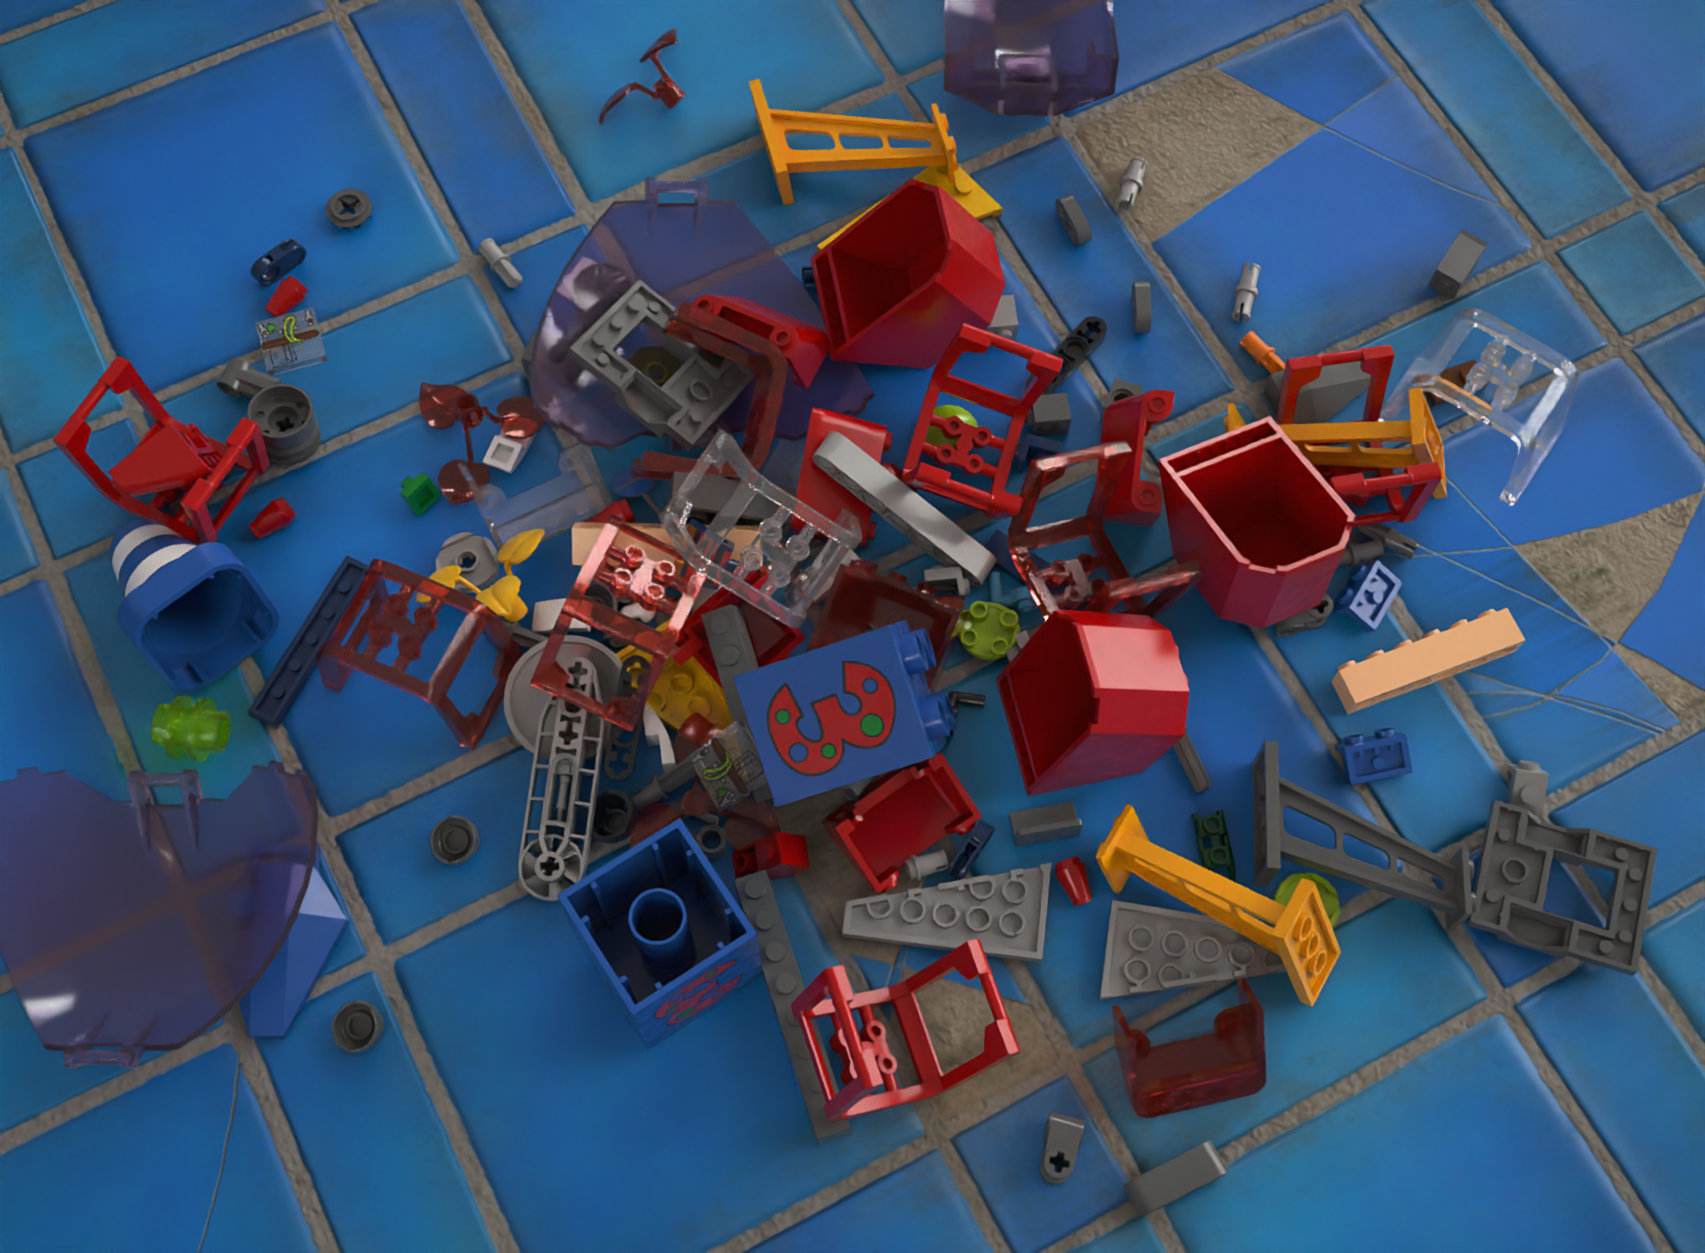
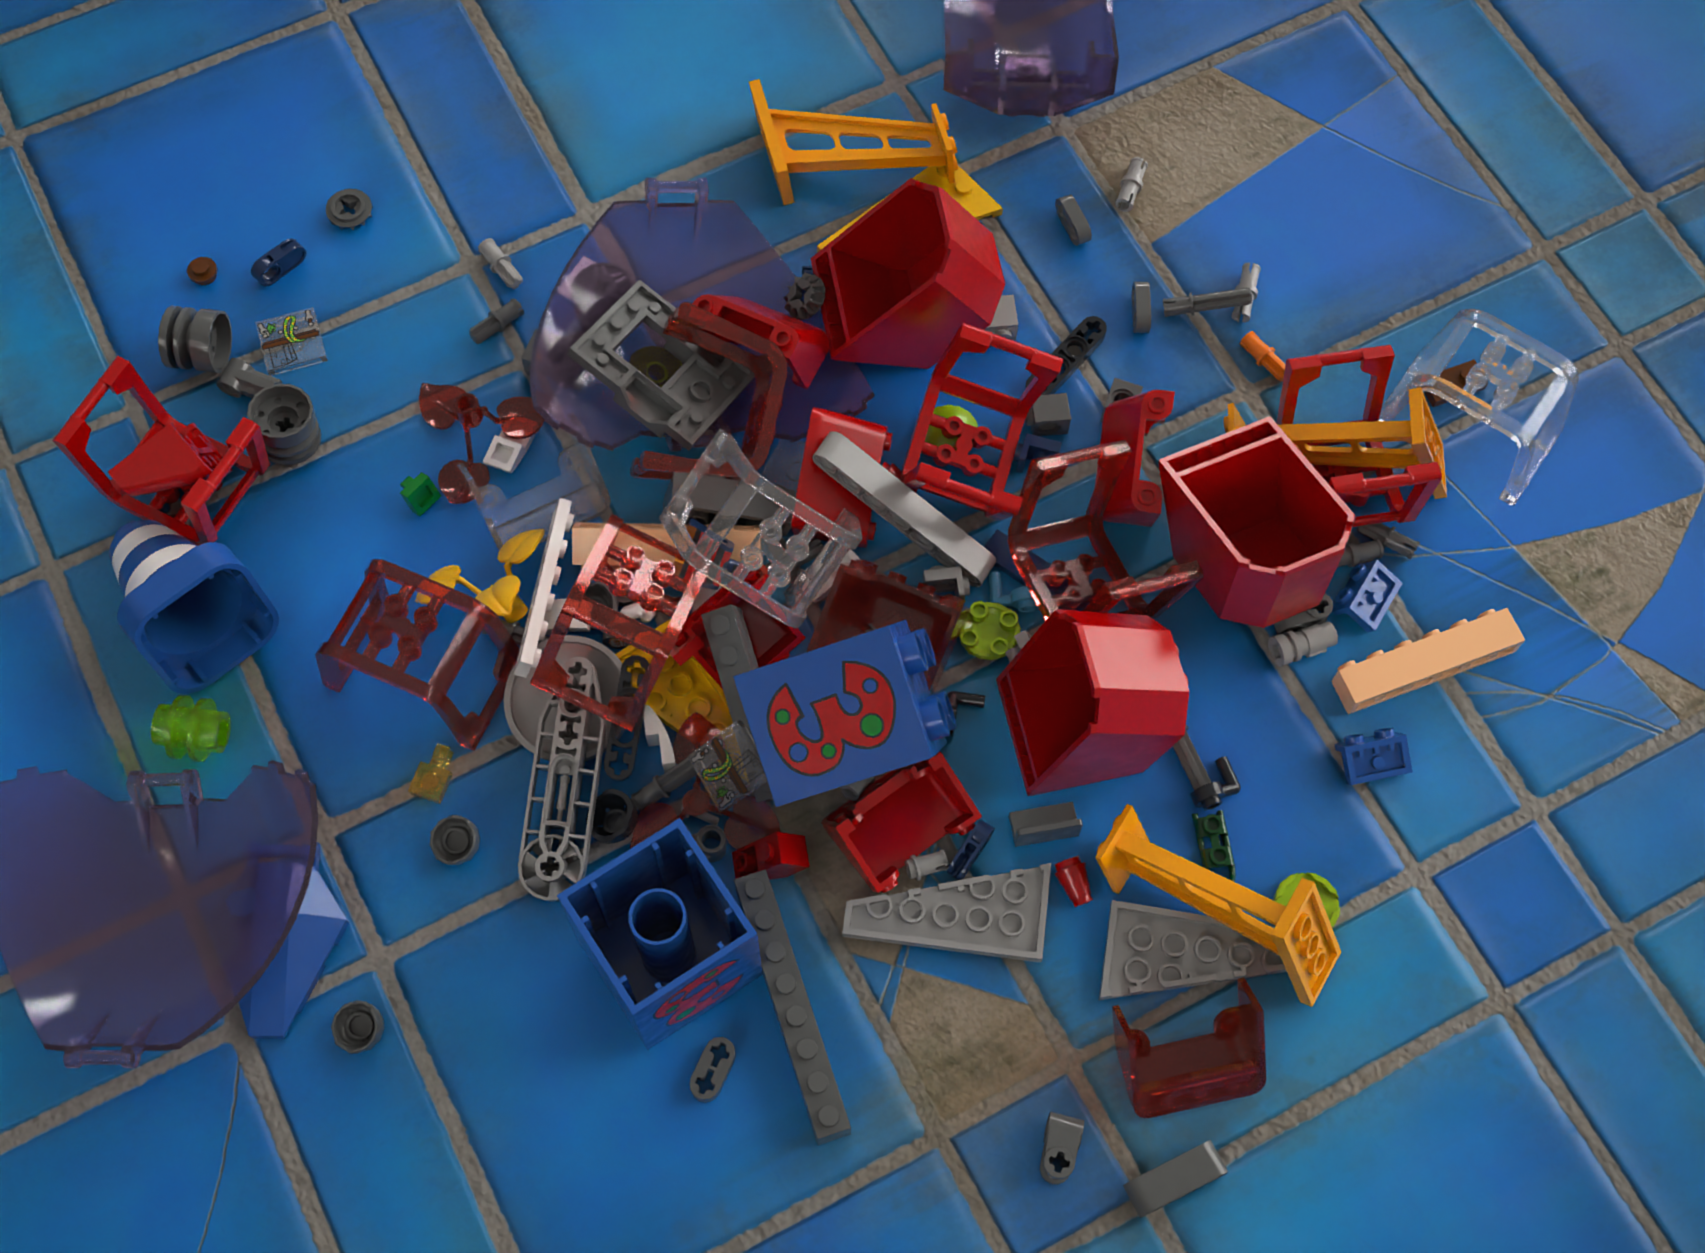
(195, 339): none -> dark grey wheel
(202, 270): none -> reddish brown plate
(273, 518): red cone -> none
(286, 296): red cone -> none
(300, 659): dark blue tile -> none
(433, 779): none -> clear yellow plate
(474, 547): light grey plate -> none
(496, 321): none -> dark grey axle
(542, 598): none -> white plate
(618, 508): red cone -> none
(629, 487): blue piece -> none
(665, 86): clear red plant -> none
(720, 1072): none -> dark grey beam
(813, 297): none -> dark grey gear
(865, 1051): red windscreen -> none
(1206, 302): none -> dark grey axle
(1210, 795): none -> black plate
(1273, 843): dark grey piece -> none
(1306, 641): none -> light grey axle
(1324, 395): dark grey wedge -> none
(1458, 264): dark grey slope -> none
(1515, 878): dark grey piece -> none
(1527, 785): light grey bracket -> none

